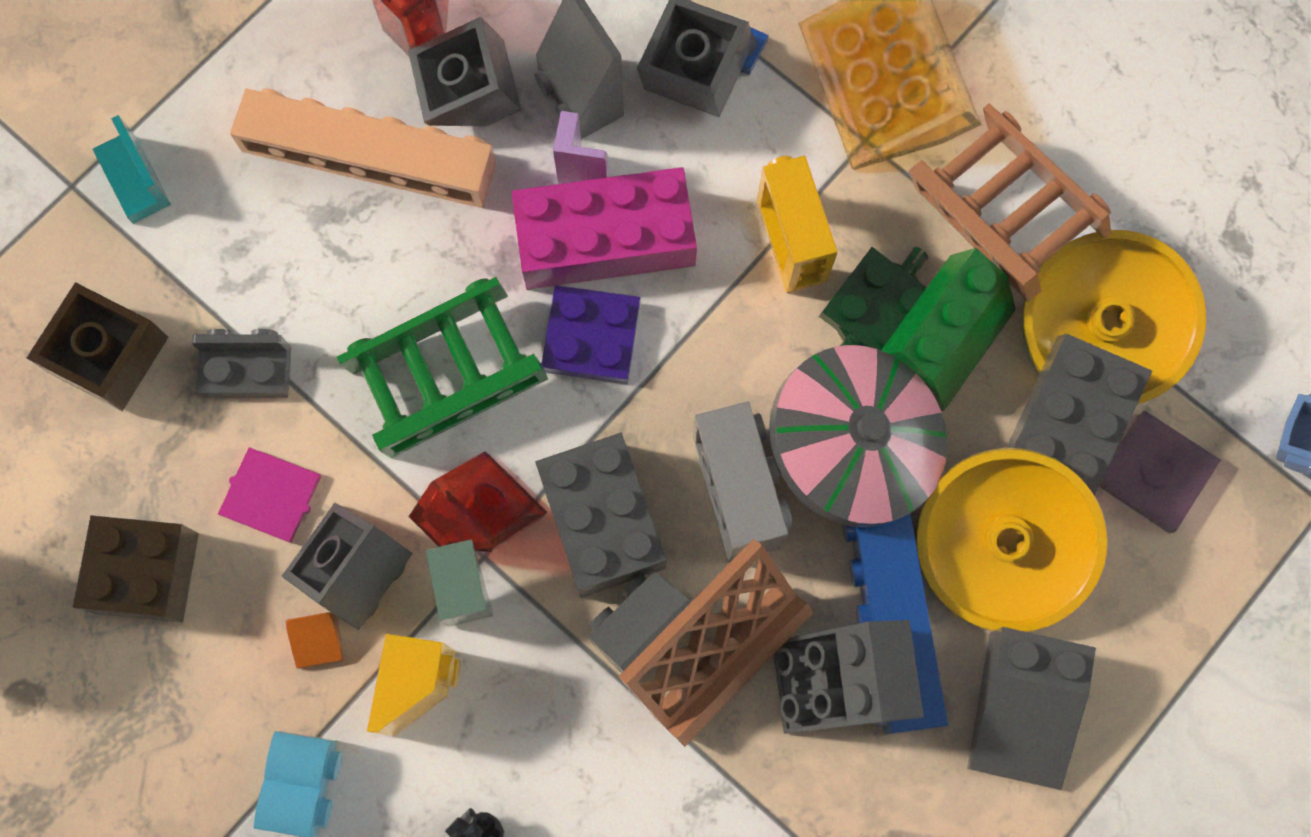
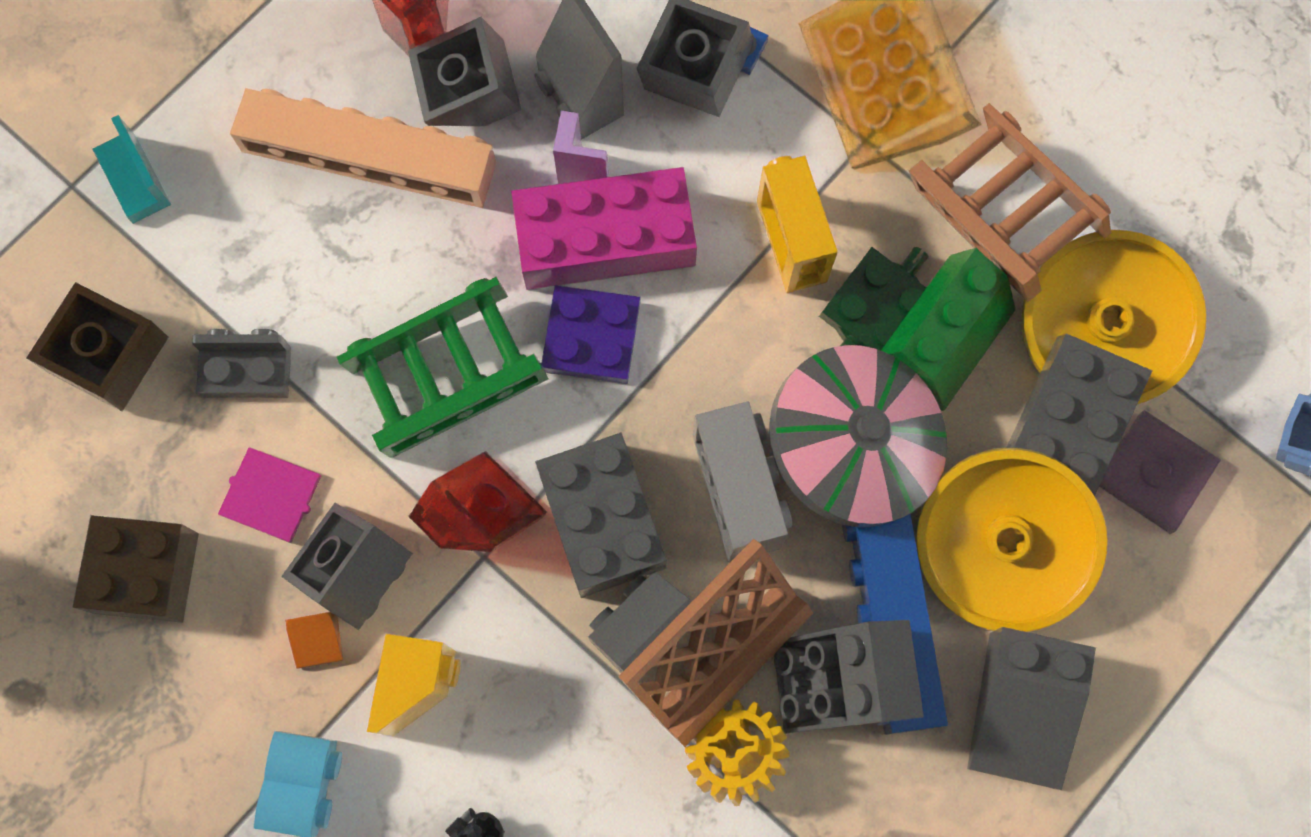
(458, 583): sand green slope -> none
(751, 765): none -> yellow gear

